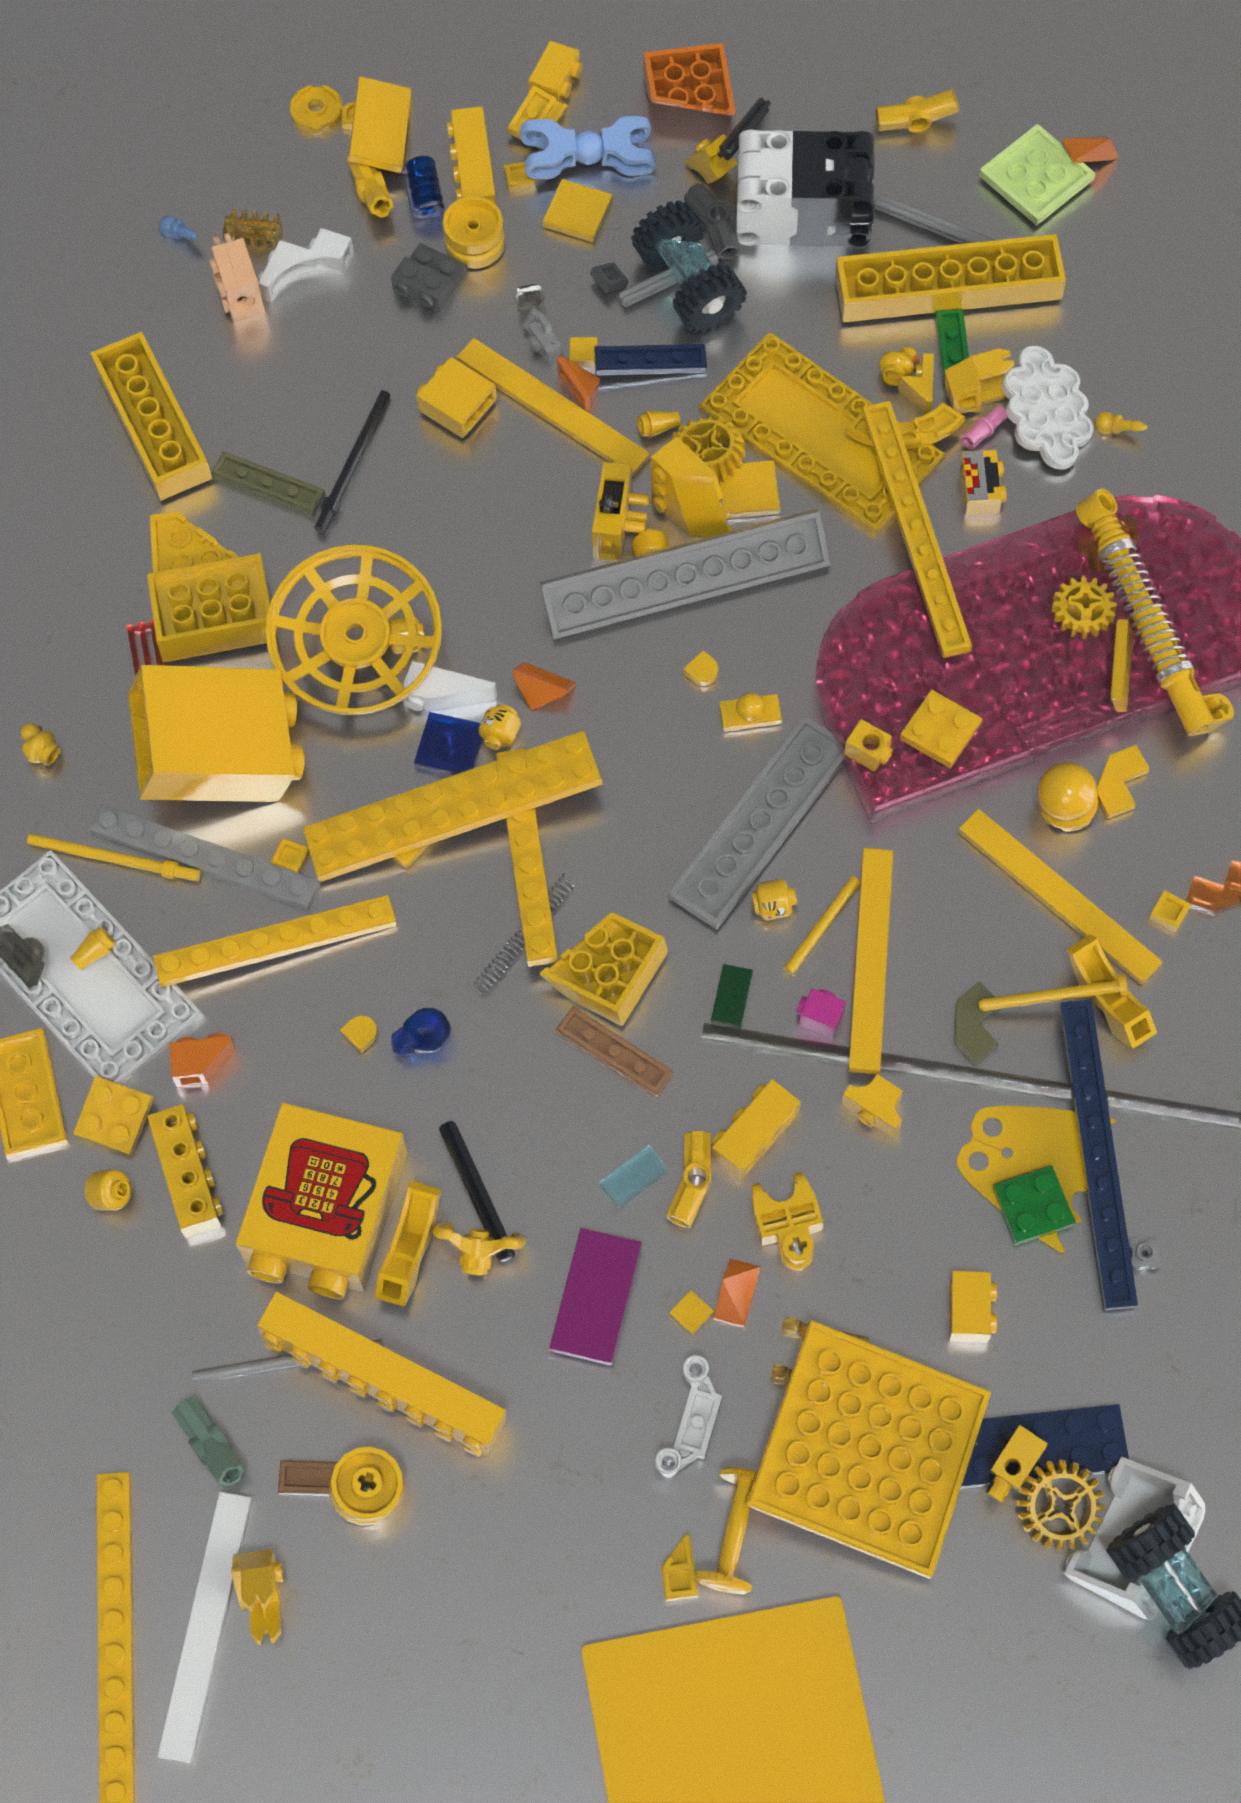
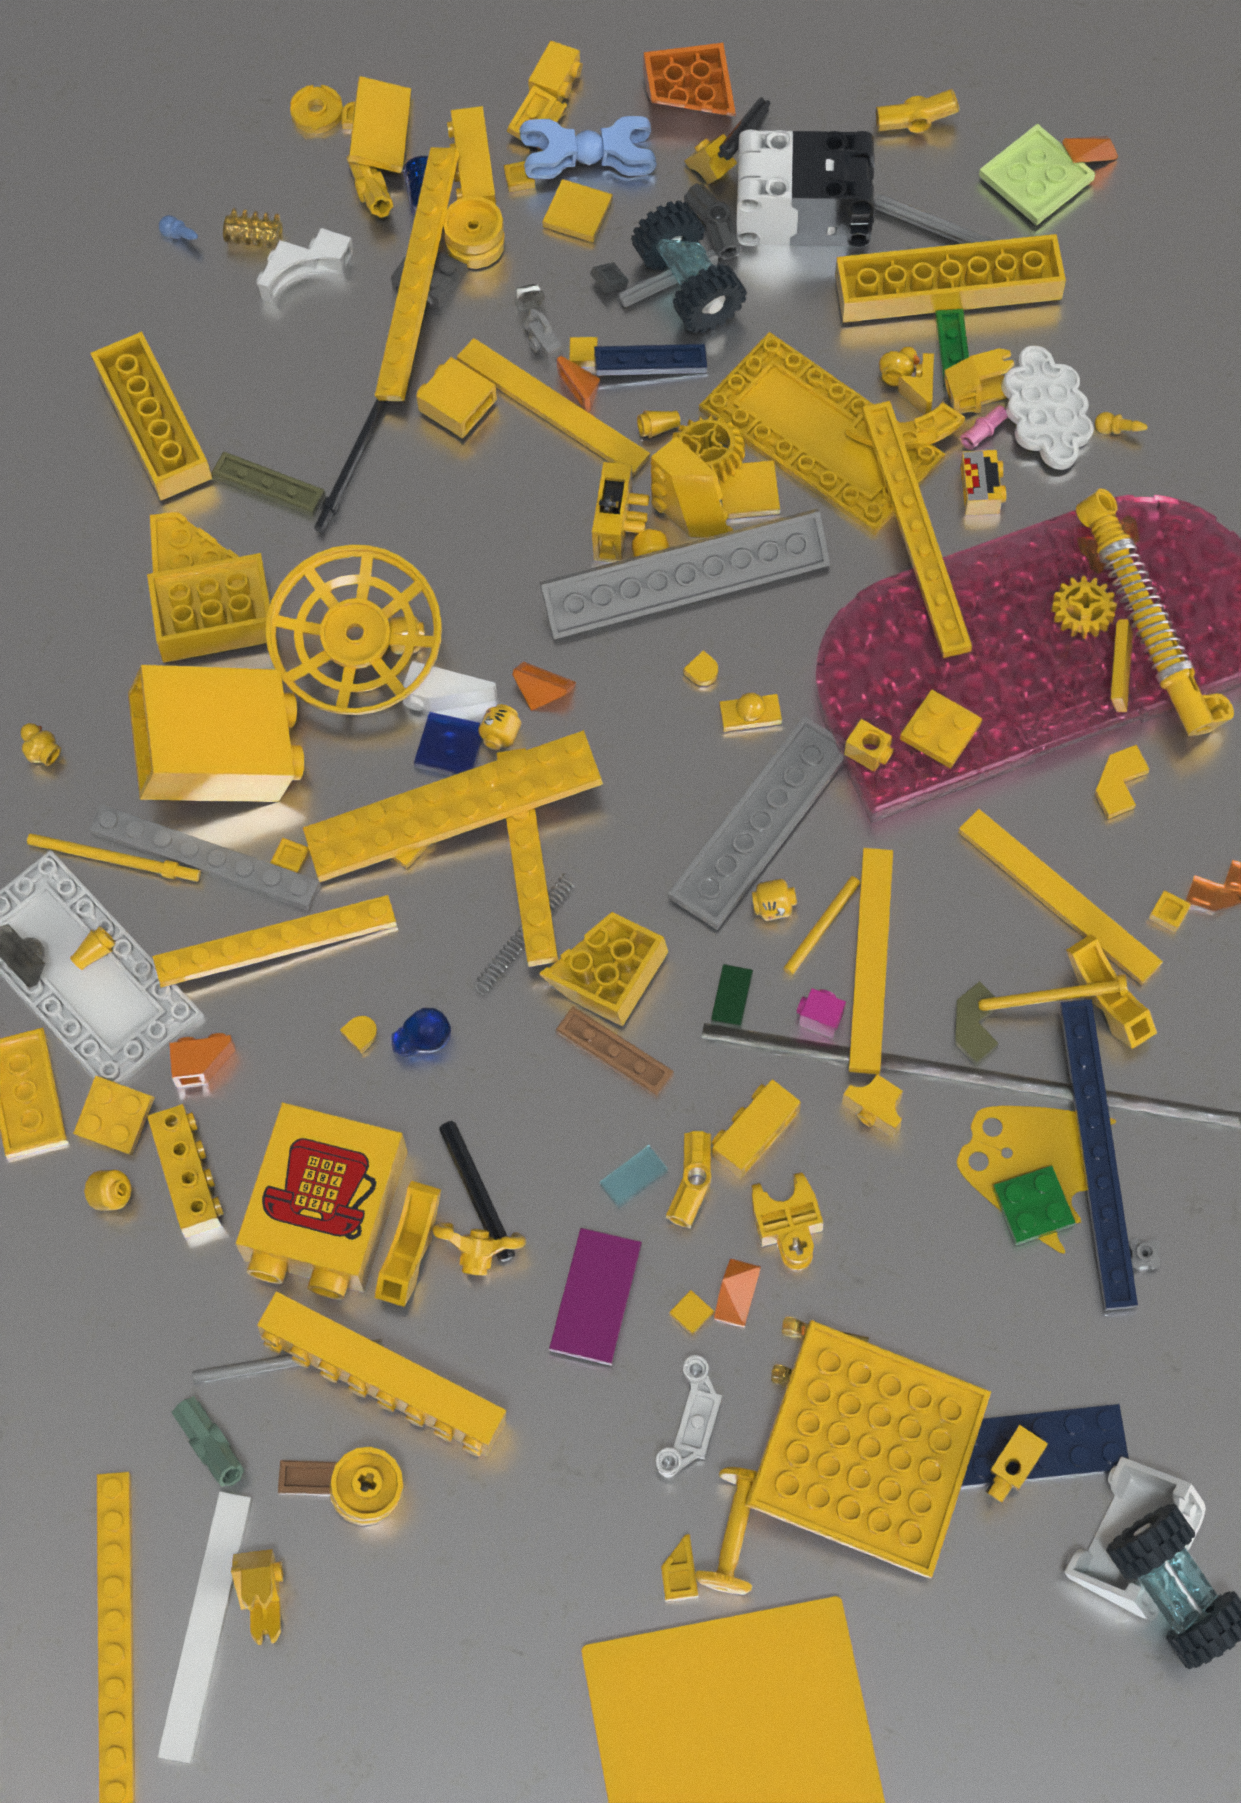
(142, 629): clear red tile -> none
(236, 279): light nougat brick -> none
(417, 274): none -> yellow plate
(971, 1306): yellow brick -> none
(1067, 796): yellow tile -> none
(1073, 1498): yellow gear -> none

